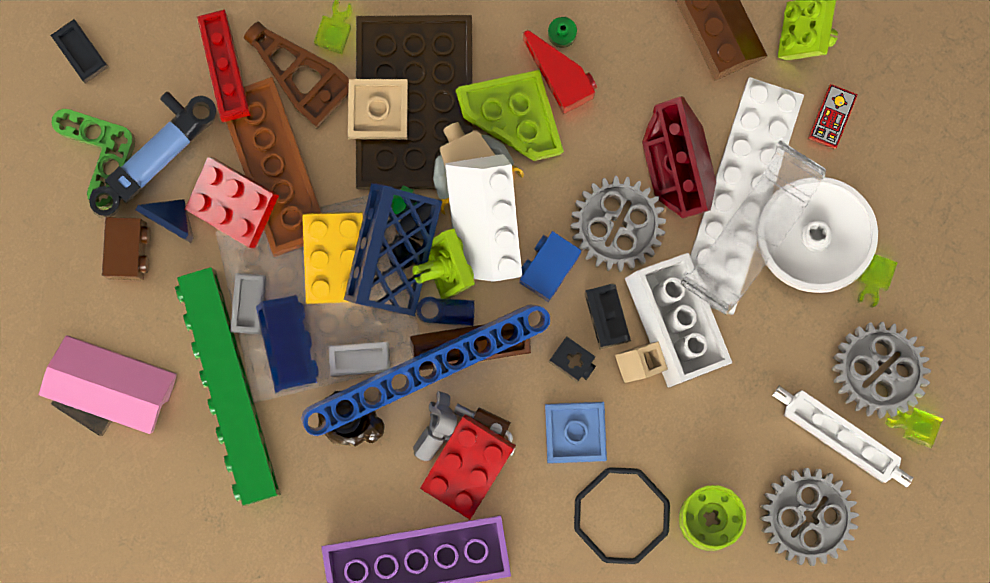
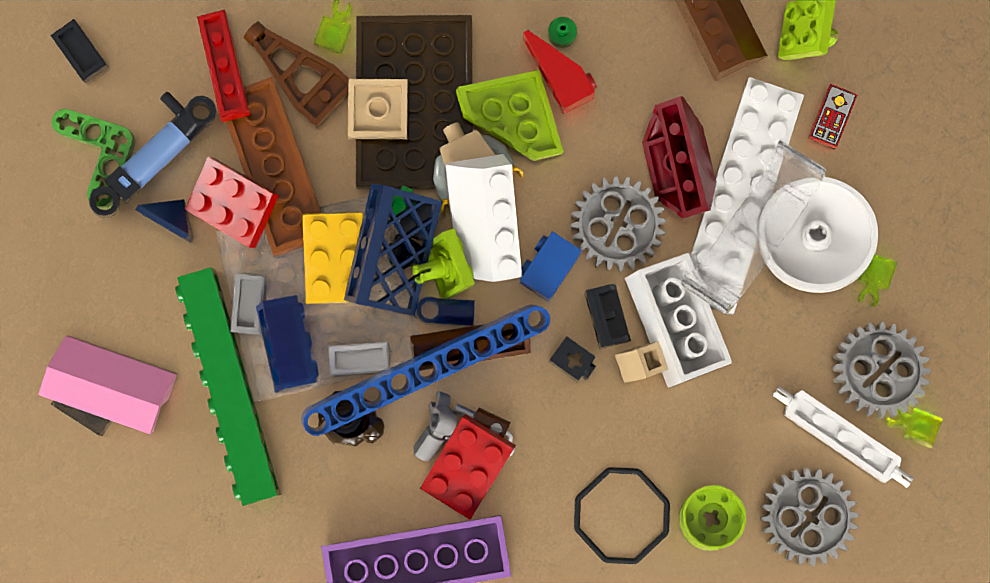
(125, 248): reddish brown brick -> none
(575, 432): medium blue tile -> none

